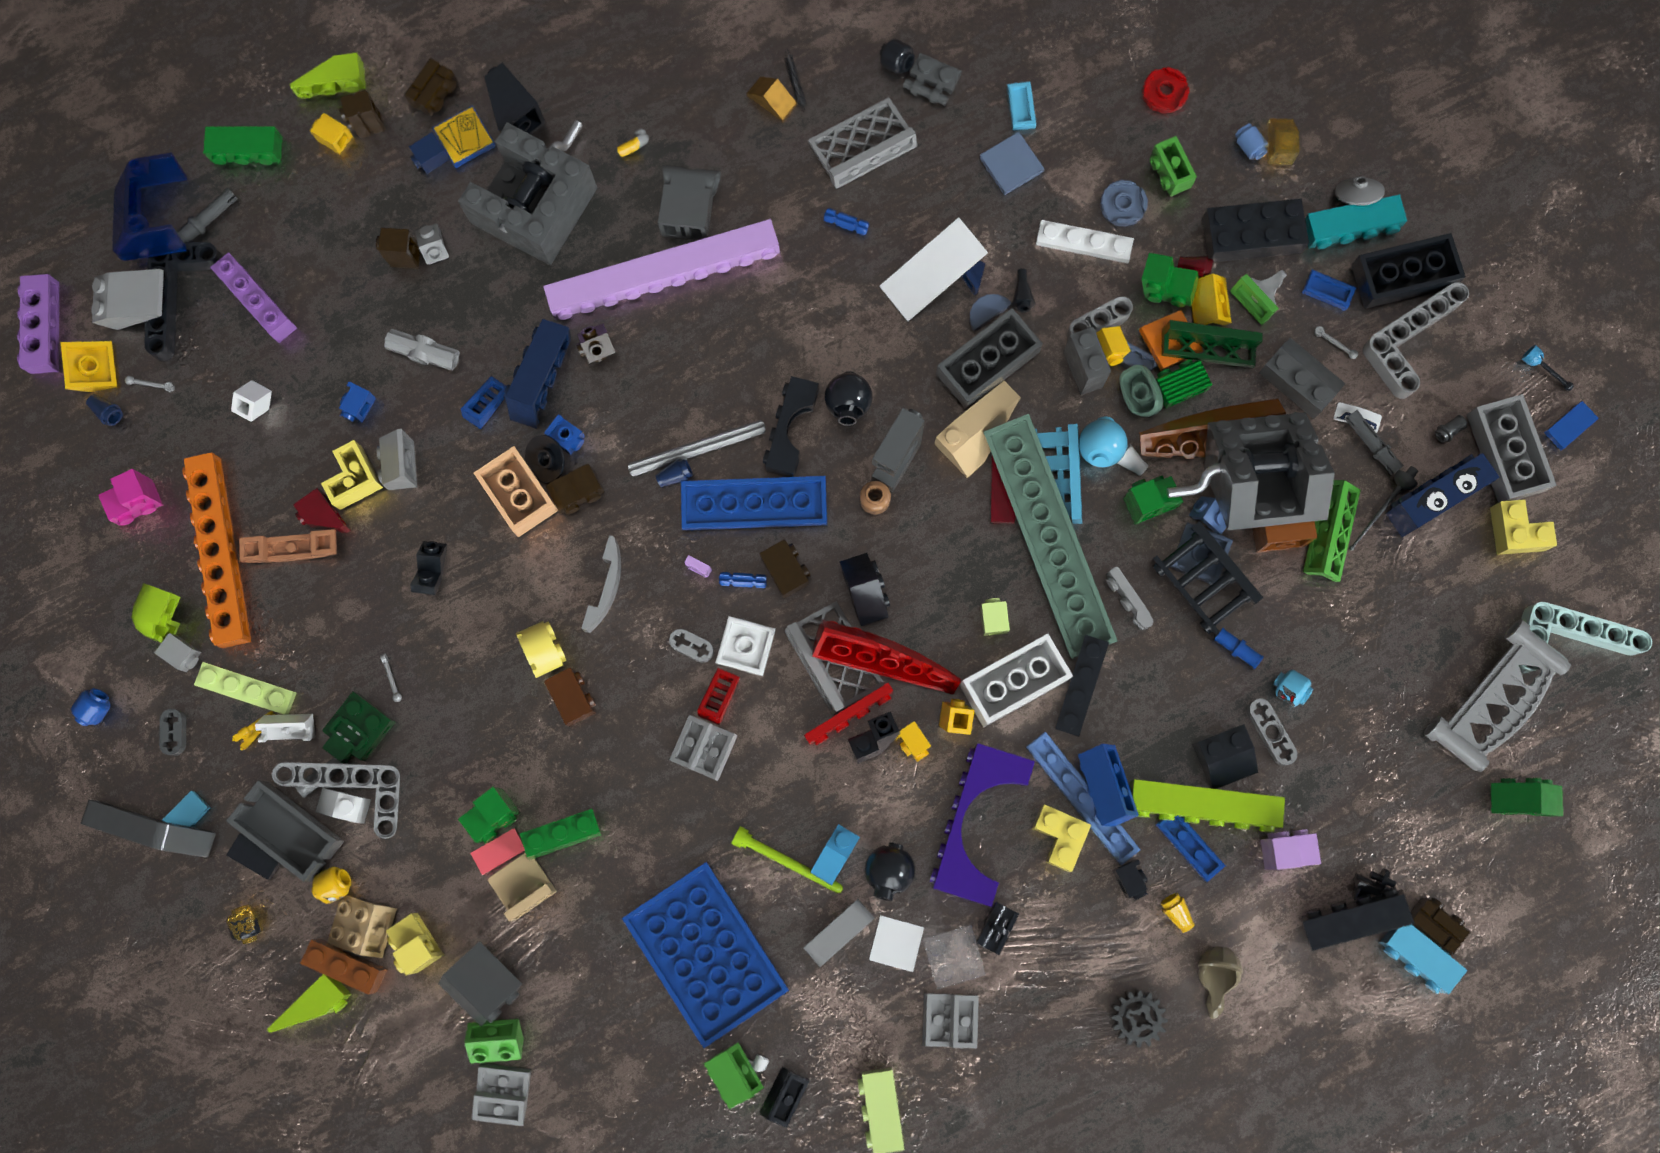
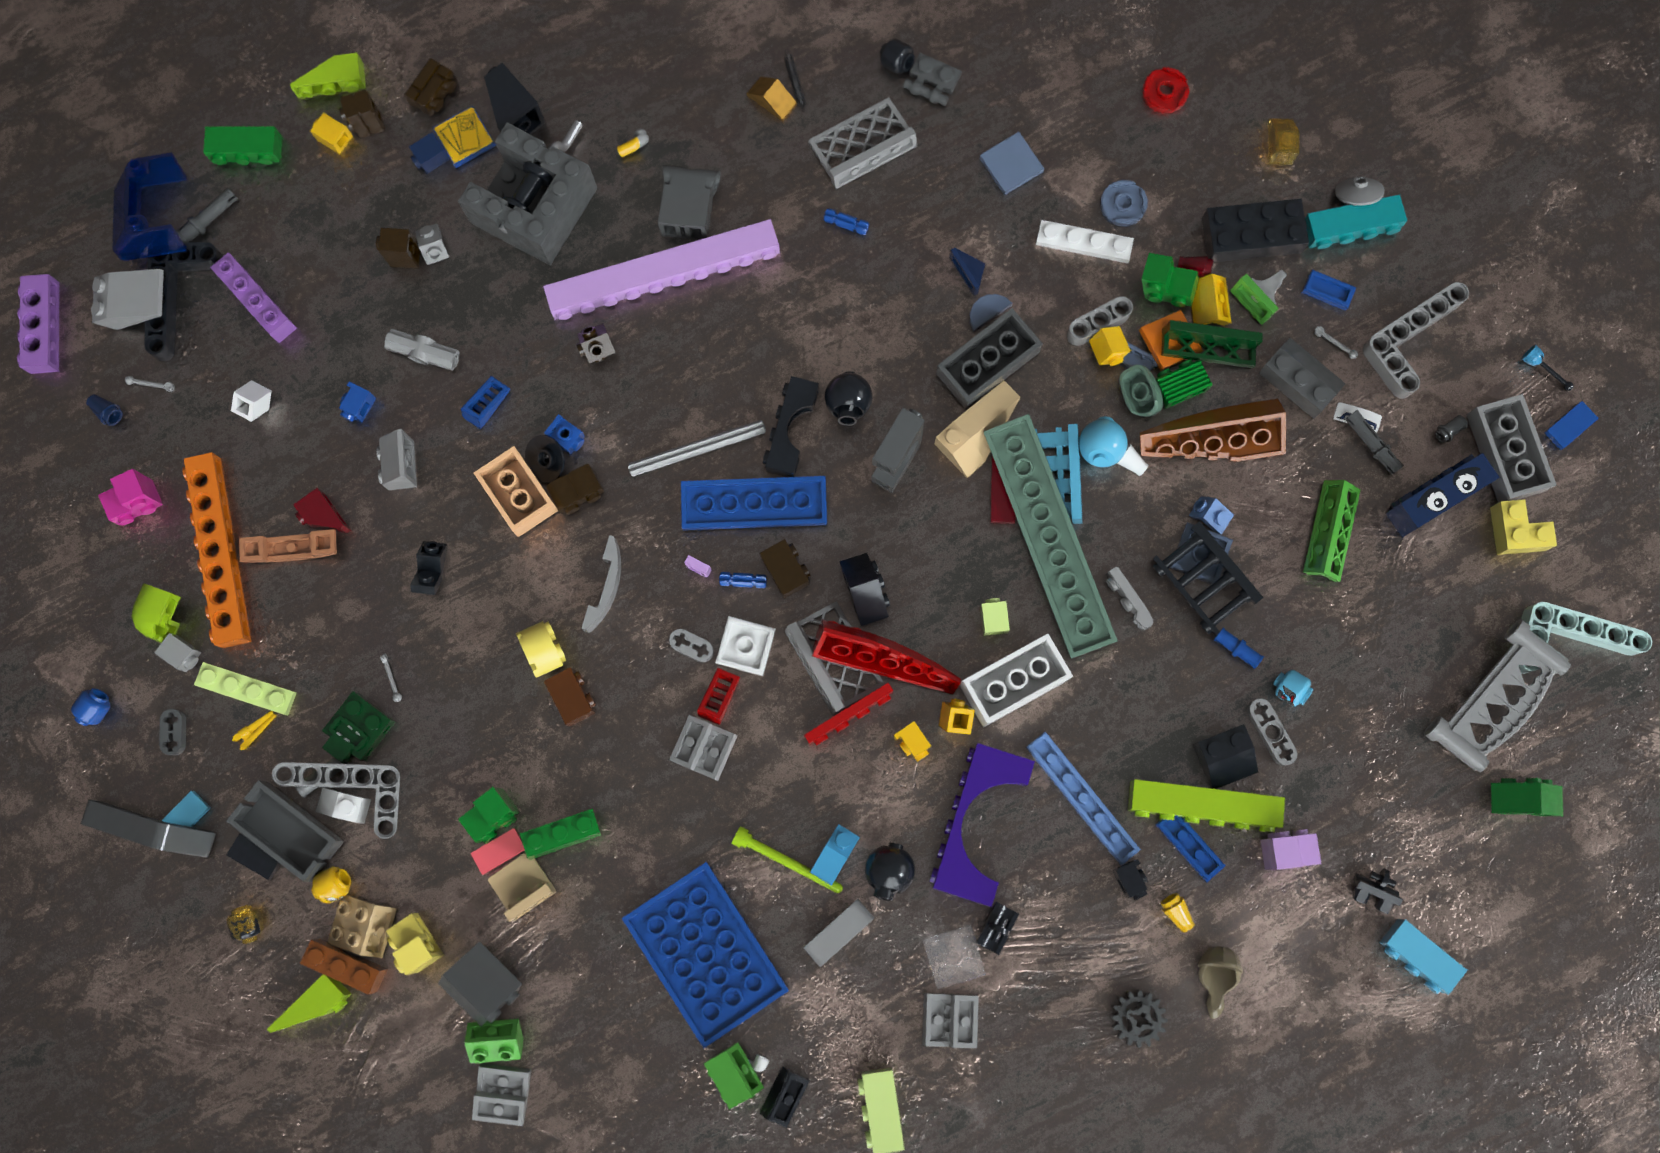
(88, 365): yellow slope -> none
(286, 727): white hinge -> none
(356, 479): light yellow brick -> none
(536, 372): dark blue wedge -> none
(674, 473): dark blue cone -> none
(874, 741): black slope -> none
(878, 490): medium nougat head -> none
(896, 943): white sticker -> none
(933, 269): white sticker -> none
(1021, 106): medium azure tile -> none
(1023, 298): black cone -> none
(1068, 836): light yellow brick -> none
(1082, 685): black plate -> none
(1086, 361): dark grey brick -> none
(1108, 785): blue brick -> none
(1150, 498): green brick -> none
(1172, 166): bright green brick -> none
(1252, 142): medium blue brick -> none
(1265, 471): dark grey piece -> none
(1284, 536): dark orange brick -> none
(1357, 919): black brick -> none
(1405, 481): dark grey sword -> none
(1407, 270): black brick -> none
(1438, 925): dark brown brick -> none

